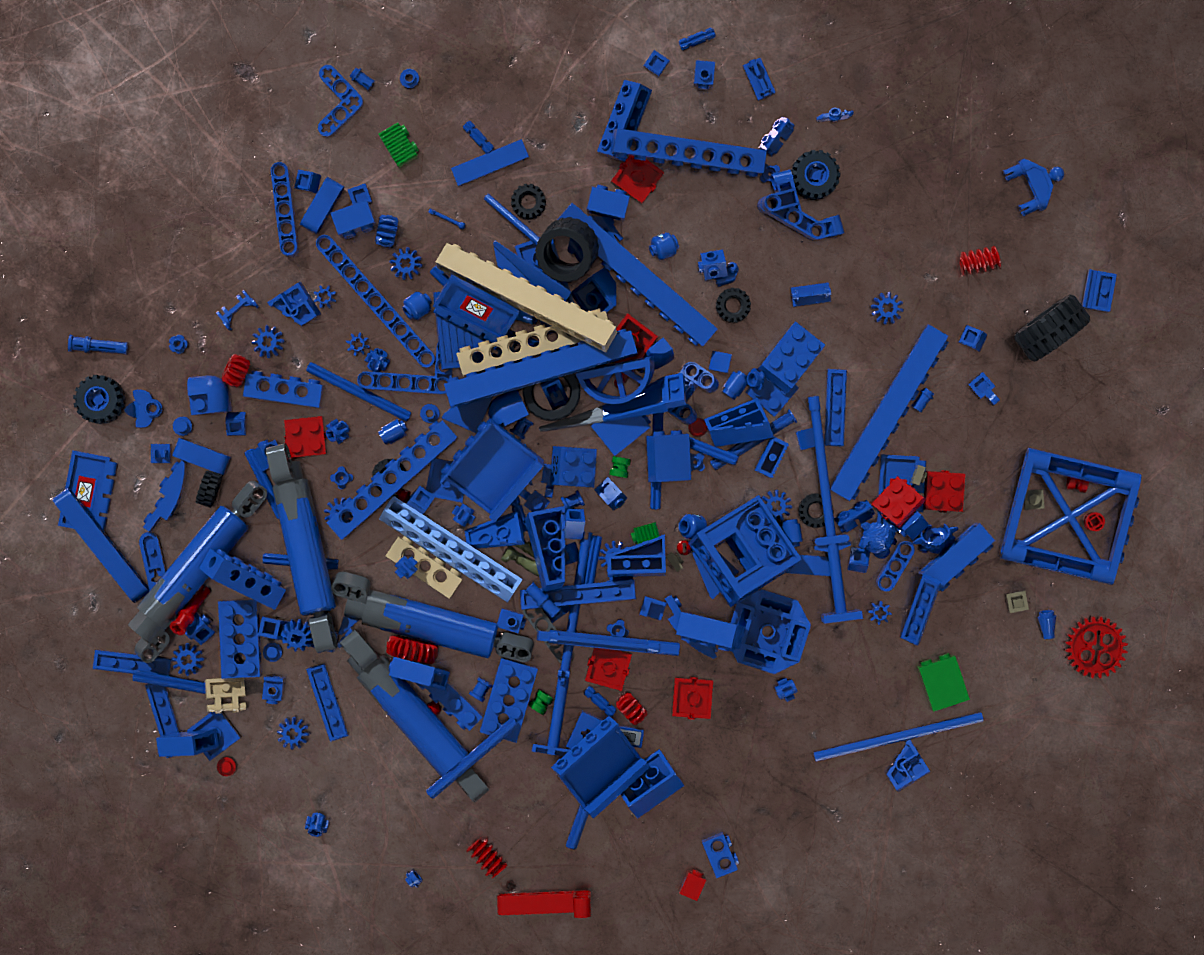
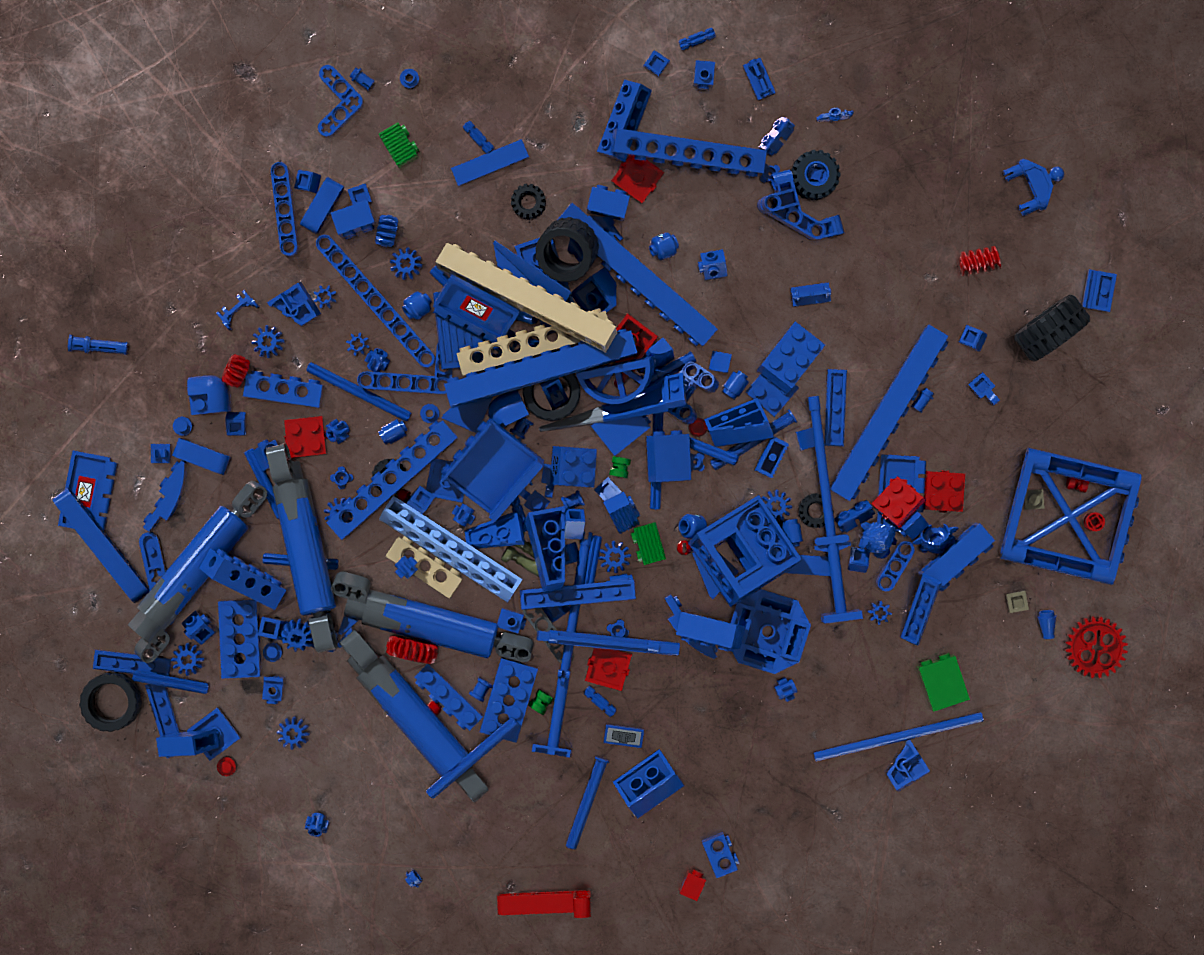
(87, 702): none -> black tyre
(99, 399): black wheel -> none
(141, 408): blue plate -> none
(183, 344): blue plate -> none
(186, 615): red pin -> none
(208, 489): black tyre -> none
(225, 688): tan plate -> none
(327, 702): blue tile -> none
(418, 673): blue slope -> none
(461, 225): blue hinge -> none
(487, 857): red piece -> none
(511, 218): blue piece -> none
(542, 600): blue pin -> none
(584, 722): blue brick -> none
(600, 767): blue panel -> none
(622, 512): none -> blue brick
(631, 708): red gear -> none
(639, 560): blue wedge -> none
(652, 608): blue panel -> none
(673, 367): none -> blue pin
(675, 560): dark tan plate -> none
(692, 698): red plate -> none
(732, 271): blue arm -> none
(733, 293): black tyre -> none
(756, 378): blue plate -> none
(885, 301): blue gear -> none
(919, 475): dark tan plate -> none

